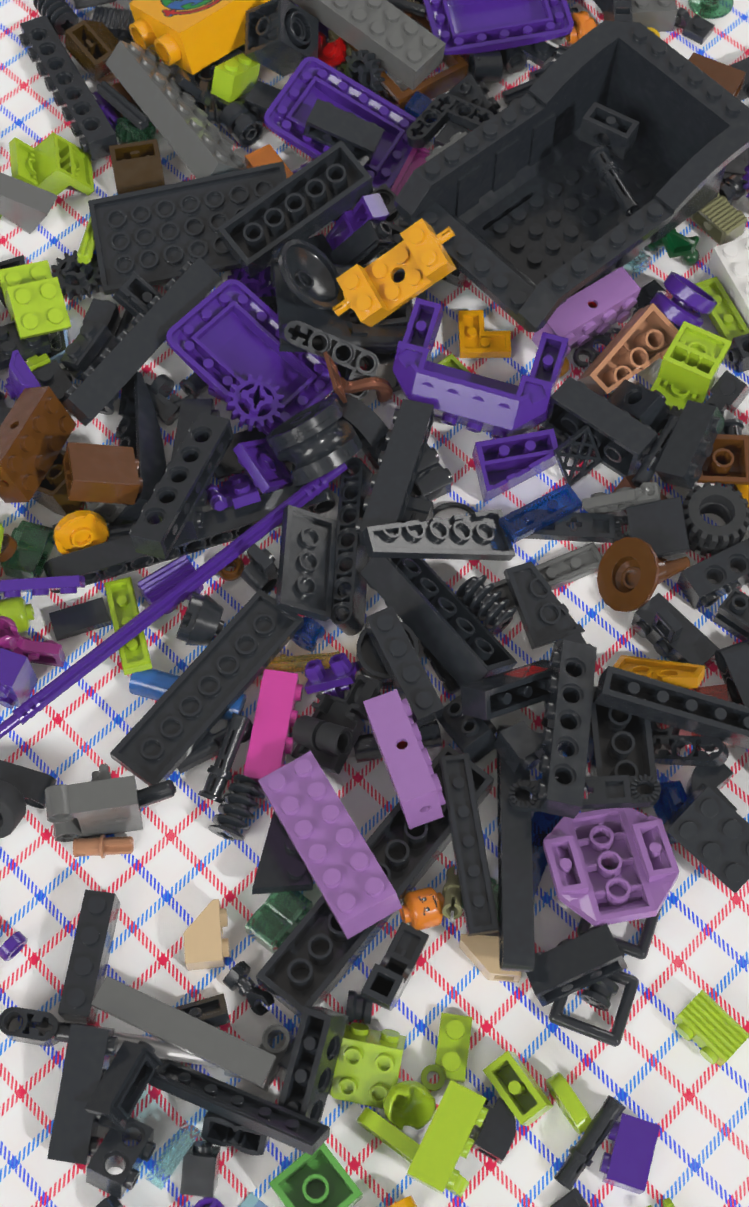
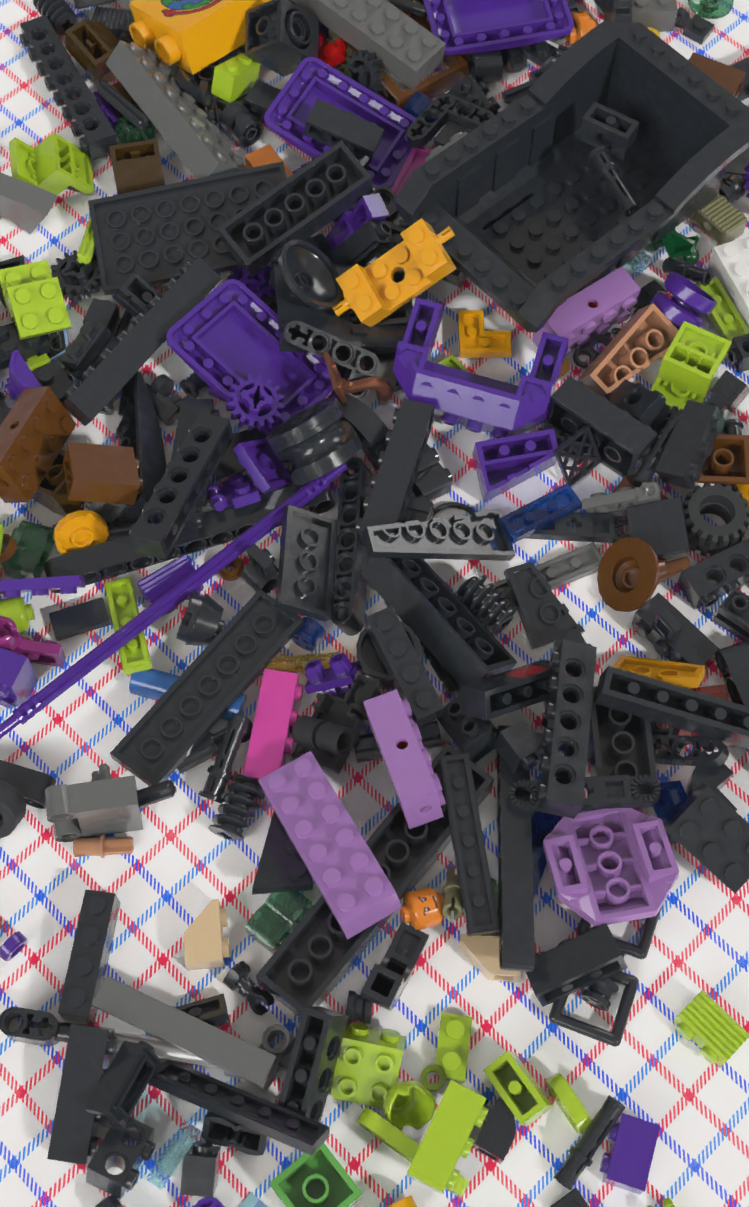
(687, 270): none -> black pin

